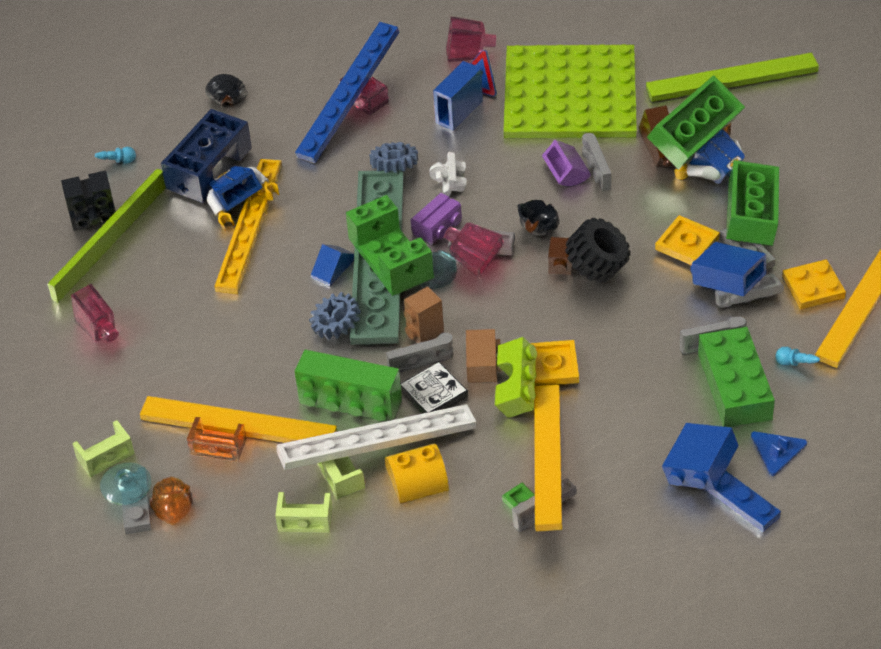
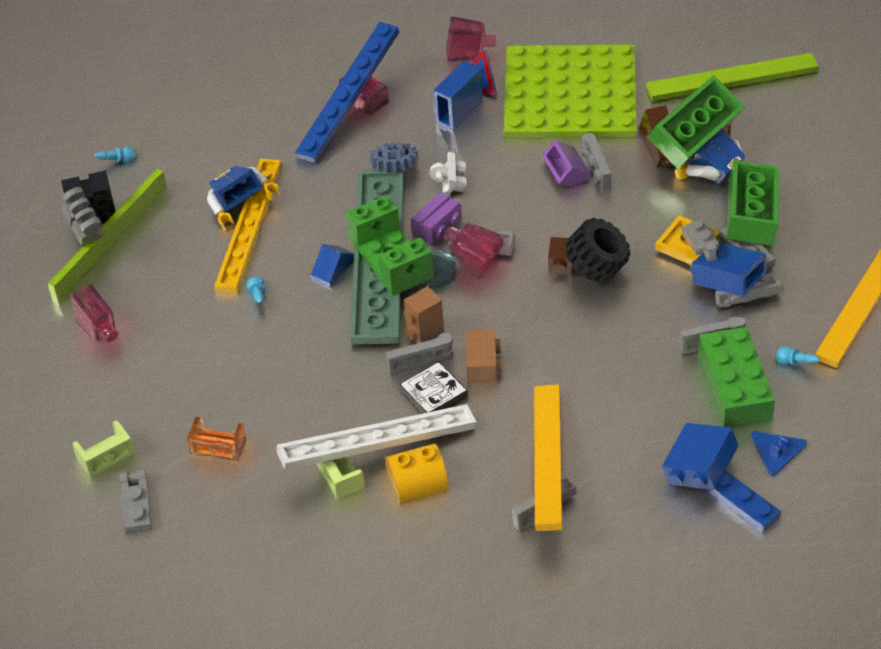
(80, 217): none -> light grey legs
(125, 483): clear light blue dish -> none
(171, 500): clear orange hair -> none
(190, 165): dark blue plate -> none
(225, 89): black hair -> none
(226, 420): yellow tile -> none
(256, 288): none -> medium azure bar
(303, 516): yellowish green panel -> none
(335, 316): sand blue gear -> none
(348, 386): bright green brick -> none
(517, 495): bright green tile -> none
(518, 393): lime arch -> none
(538, 217): black hair -> none
(556, 363): yellow plate -> none
(701, 239): none -> light grey hinge
(813, 284): yellow plate -> none

